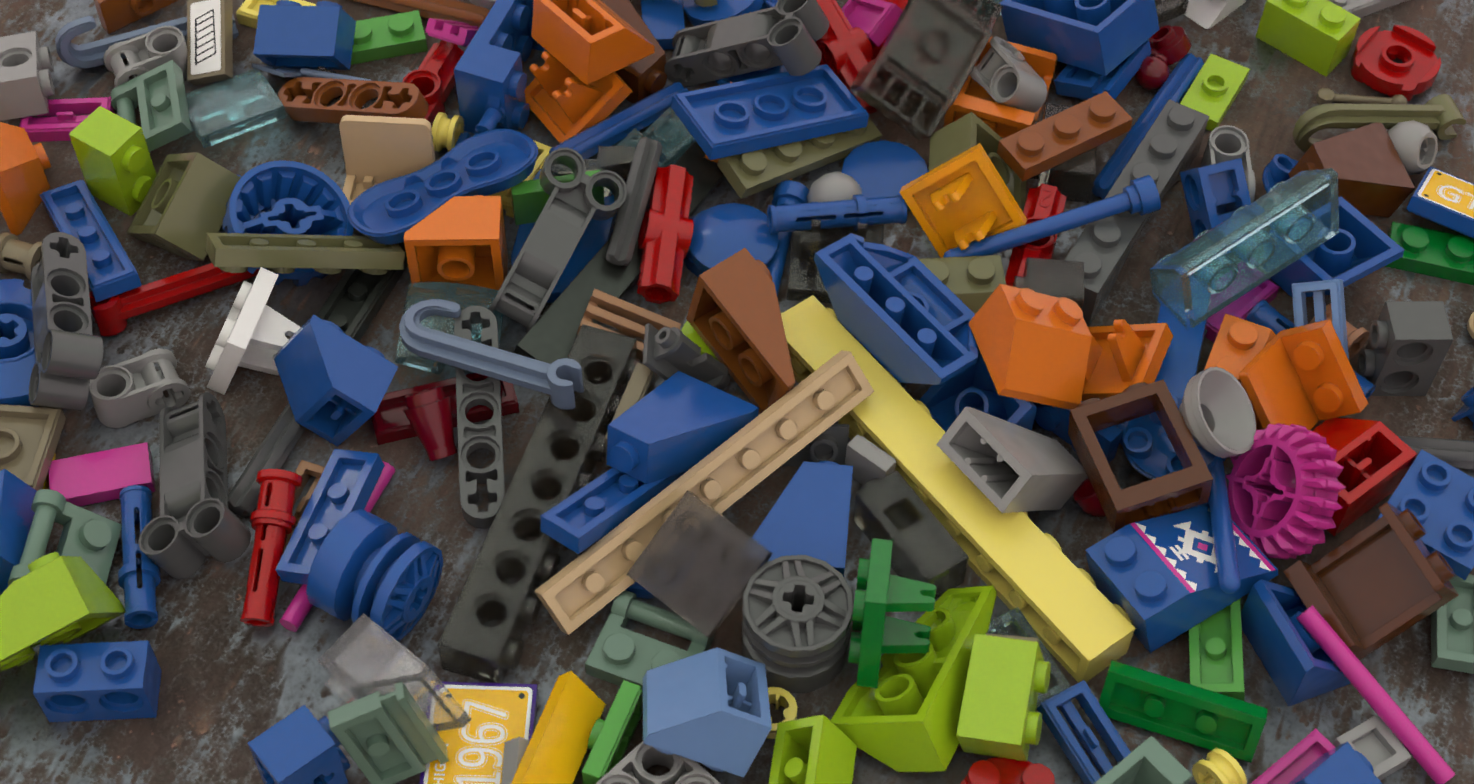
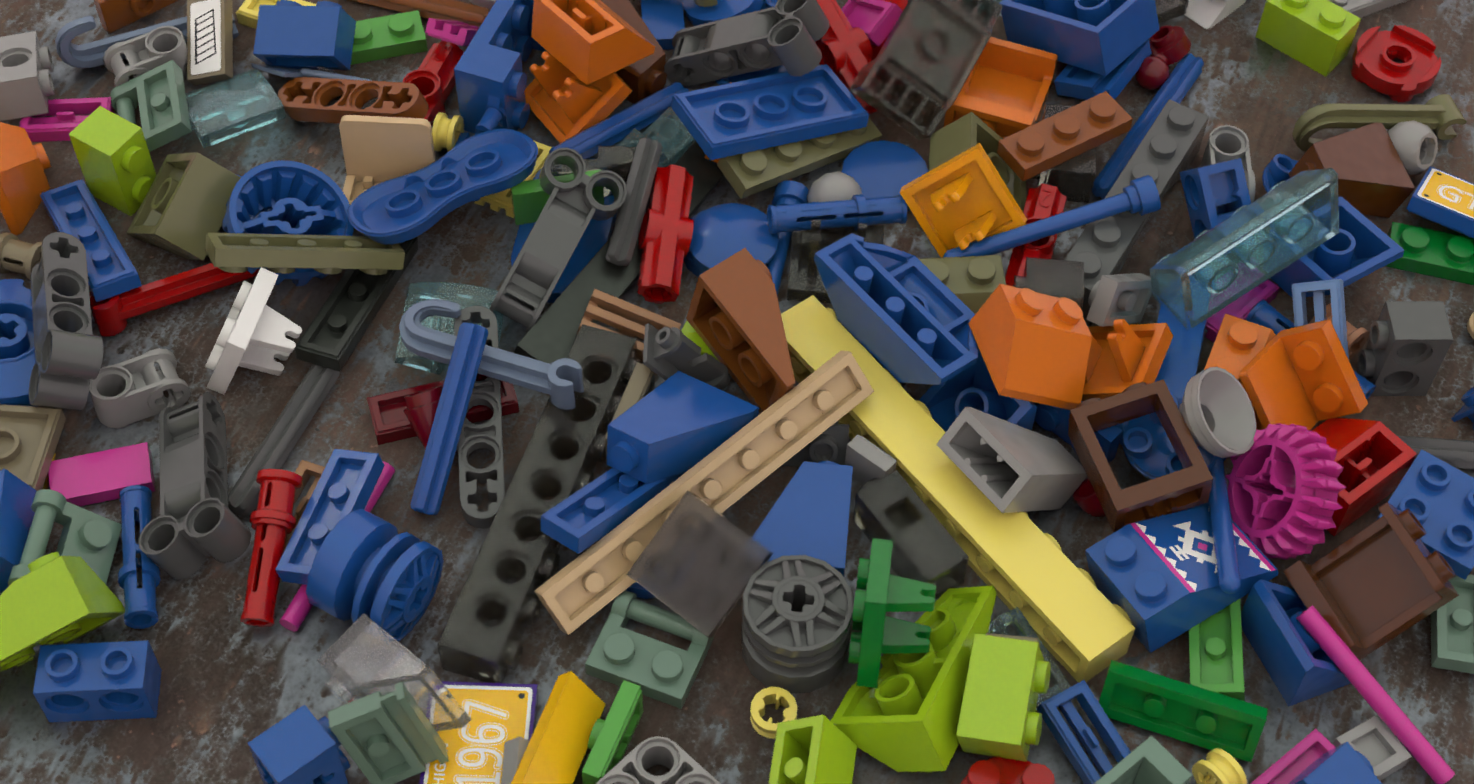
(332, 379): blue slope -> none
(449, 418): none -> blue axle
(460, 243): orange slope -> none
(708, 709): medium blue slope -> none
(1010, 77): light grey piece -> none
(1119, 298): none -> light grey plate
(1215, 89): lime plate -> none
(1327, 96): dark tan hinge -> none

